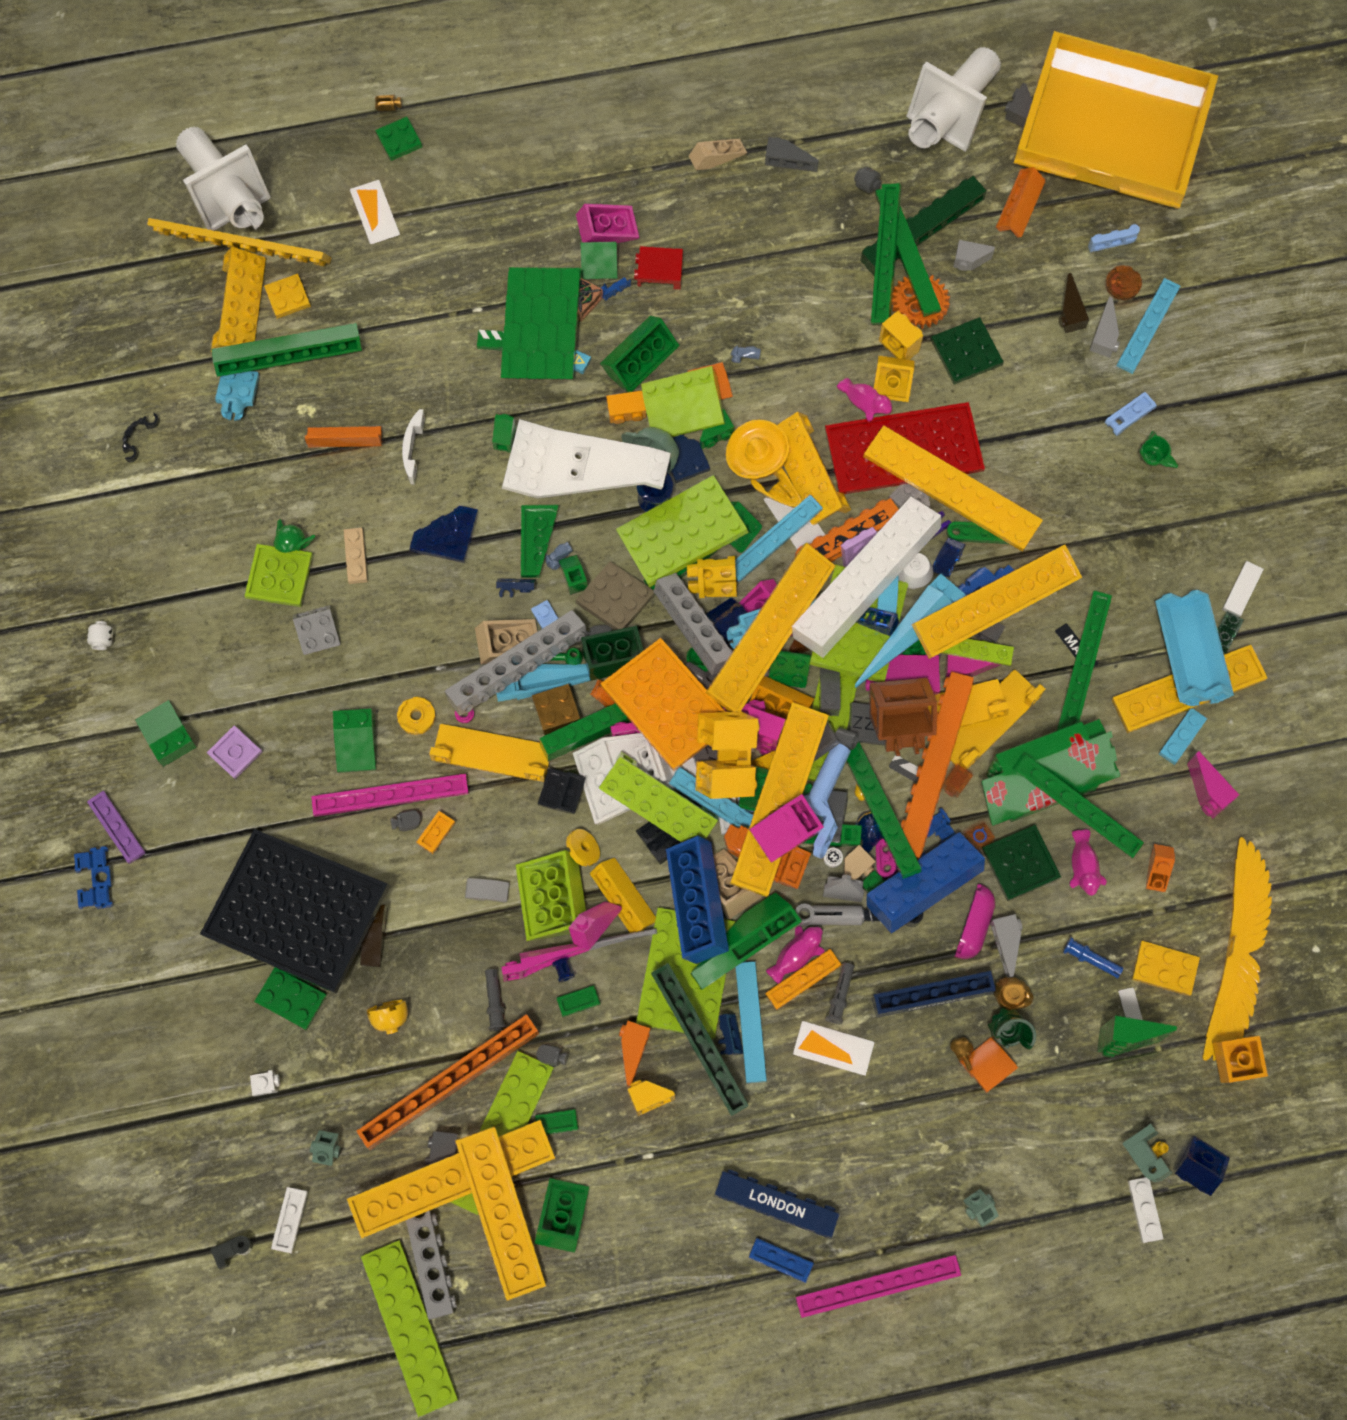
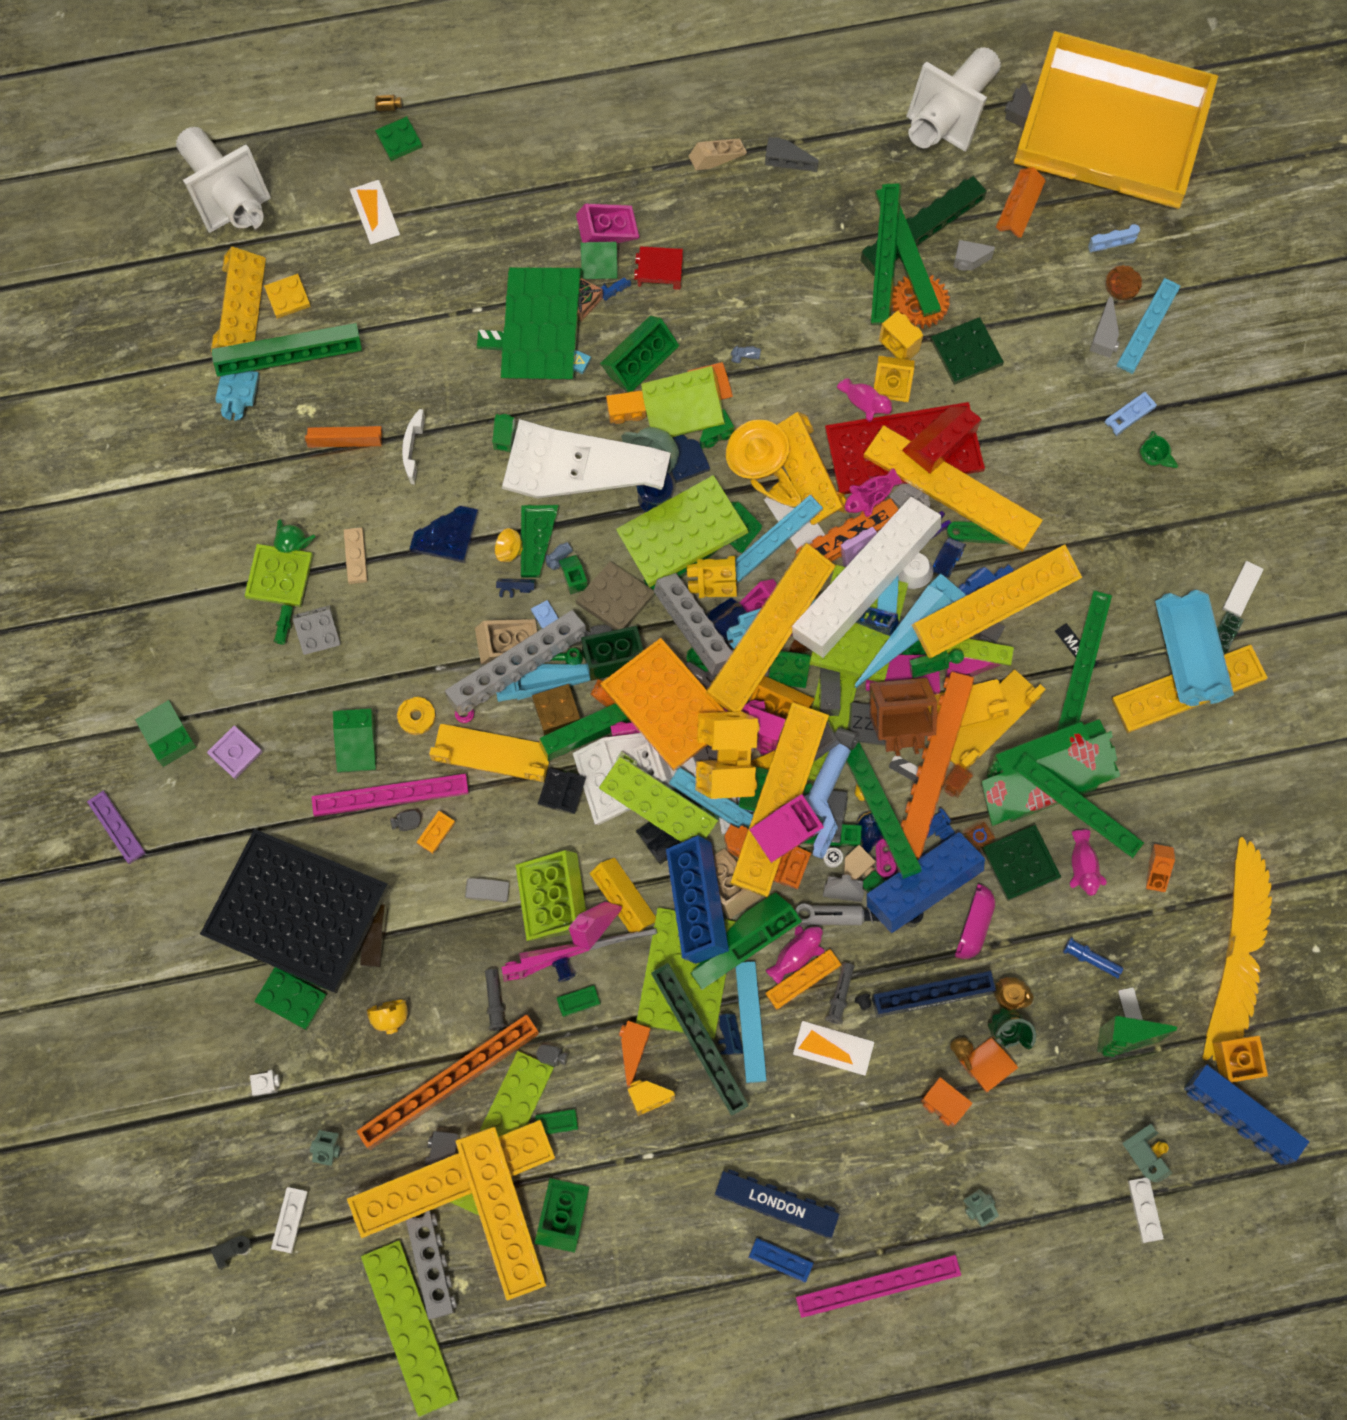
(100, 635): white head -> none
(101, 893): blue piece -> none
(129, 431): black piece -> none
(231, 240): yellow plate -> none
(283, 625): none -> green pin
(508, 545): none -> yellow piece
(582, 838): yellow tile -> none
(863, 1001): none -> black piece
(868, 179): dark grey head -> none
(871, 493): none -> dark pink animal
(924, 665): none -> green plate
(943, 437): none -> red slope
(946, 1102): none -> orange slope
(1007, 938): light grey slope -> none
(1073, 313): dark brown slope -> none
(1165, 968): yellow plate -> none
(1182, 736): medium azure plate -> none
(1202, 1166): clear blue slope -> none
(1210, 786): dark pink slope -> none
(1246, 1116): none -> blue brick

